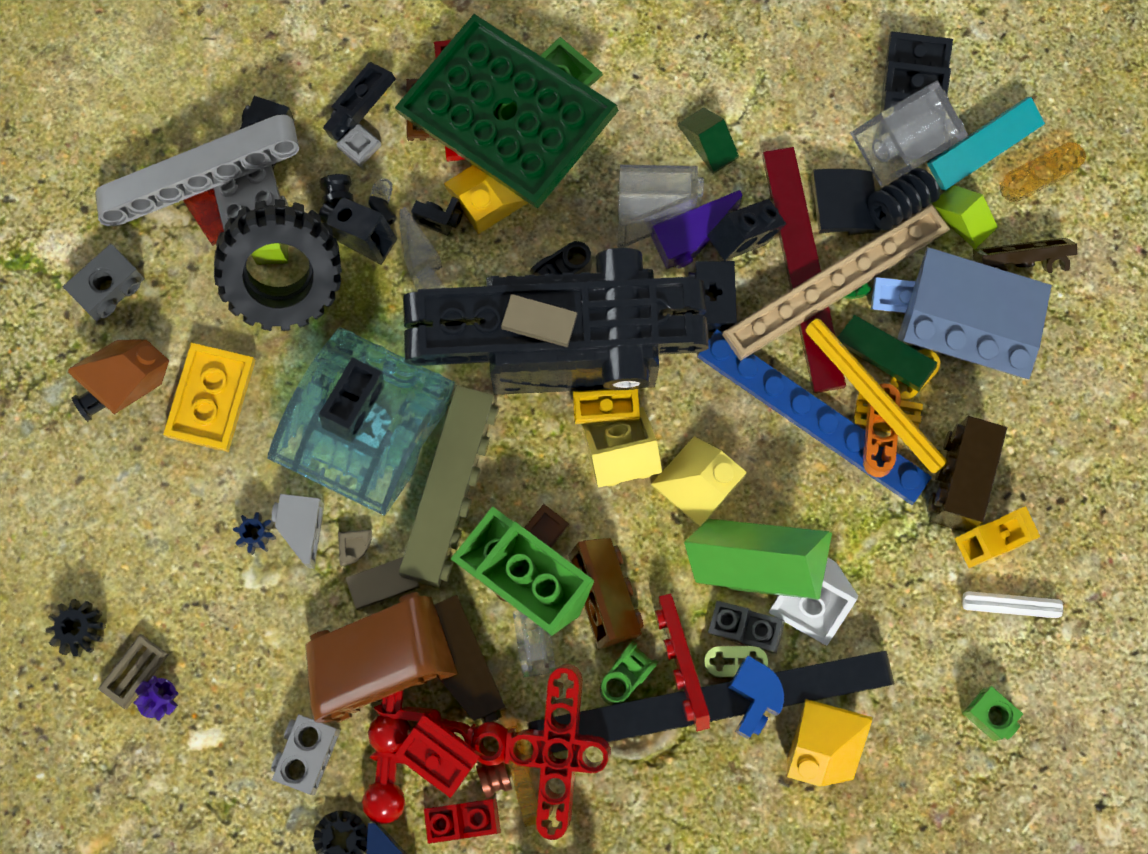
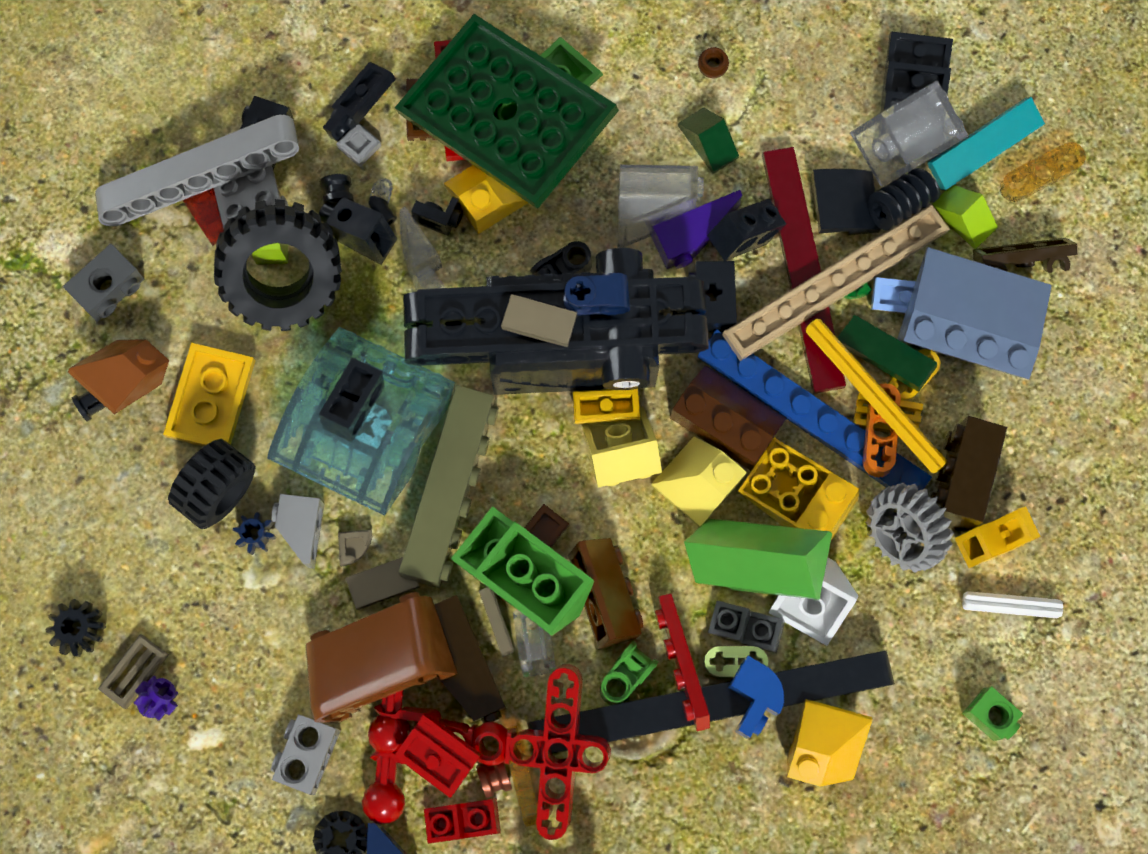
(211, 483): none -> black tyre
(496, 621): none -> dark tan tile
(602, 294): none -> dark blue piece
(713, 54): none -> reddish brown plate
(727, 417): none -> reddish brown slope
(798, 490): none -> yellow slope
(916, 522): none -> light grey gear

